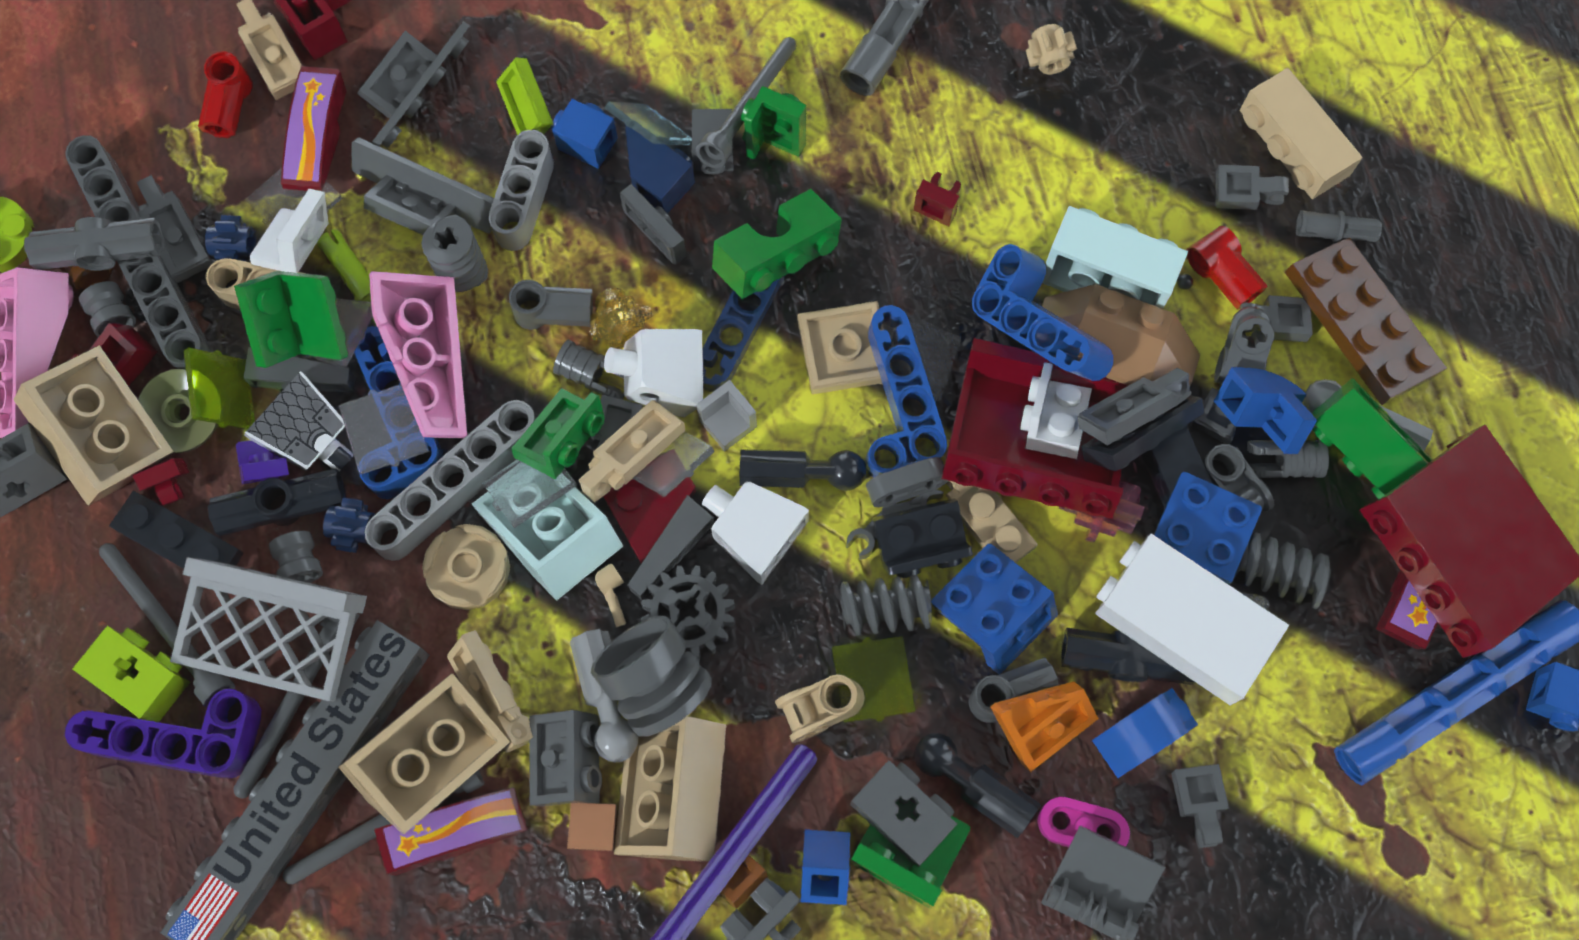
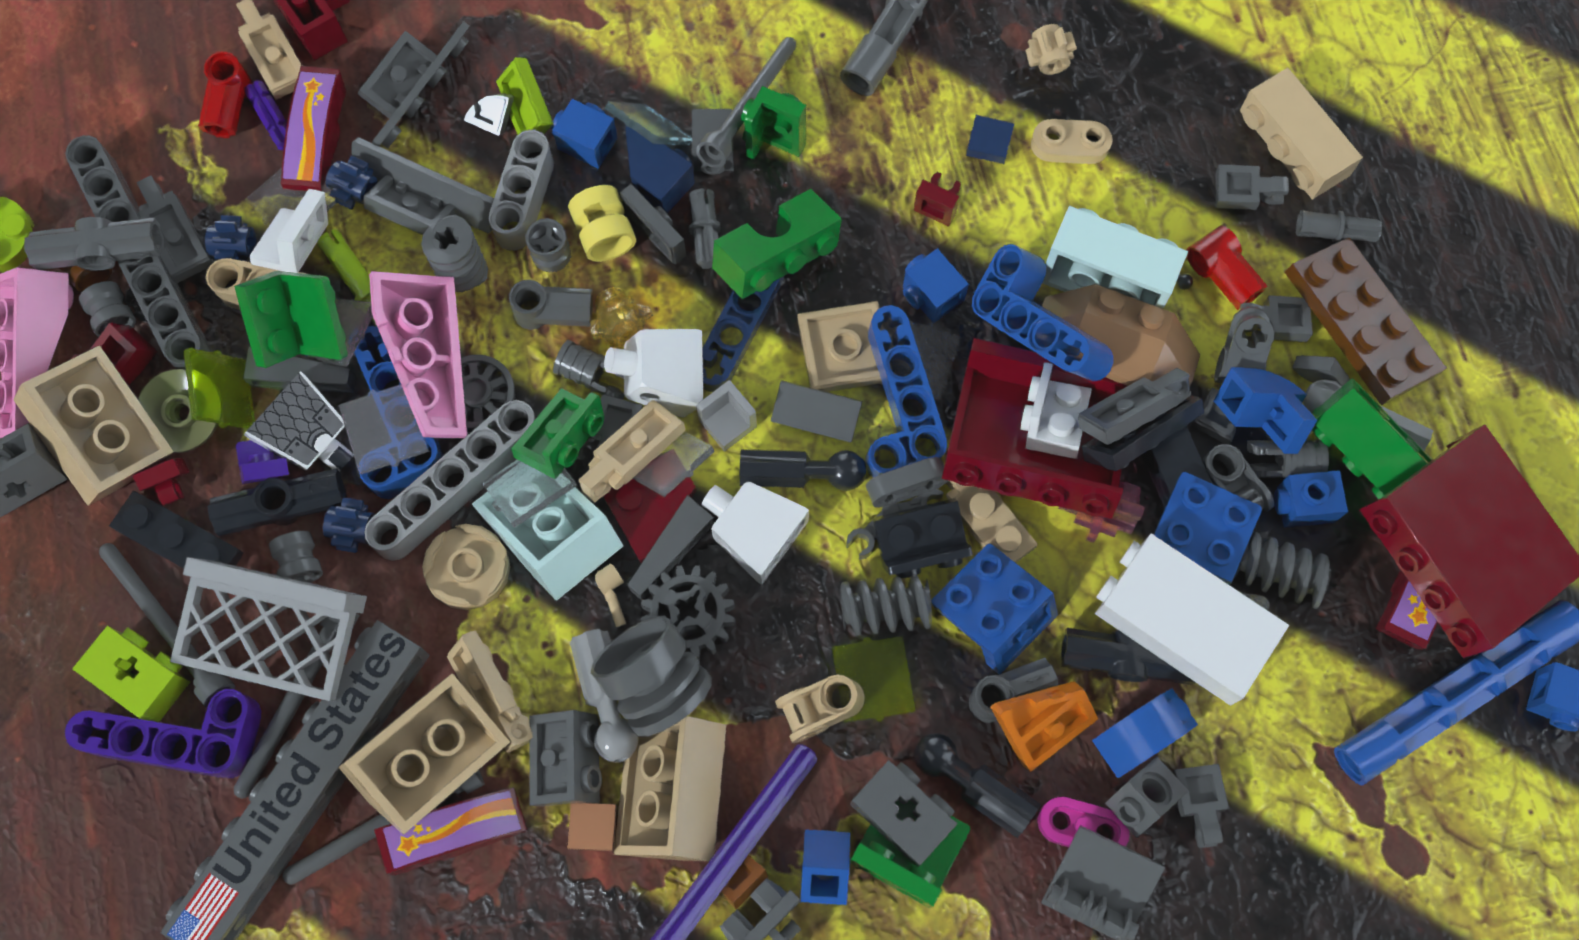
(267, 112): none -> dark purple axle
(350, 181): none -> dark blue gear
(481, 390): none -> dark grey wheel
(491, 113): none -> tile
(544, 237): none -> dark grey wheel
(602, 223): none -> light yellow wheel
(703, 225): none -> dark grey axle
(816, 411): none -> dark grey tile
(933, 285): none -> blue brick
(990, 139): none -> dark blue tile
(1072, 141): none -> tan plate
(1146, 797): none -> dark grey brick
(1310, 499): none -> blue brick
(1319, 368): none -> dark grey tile

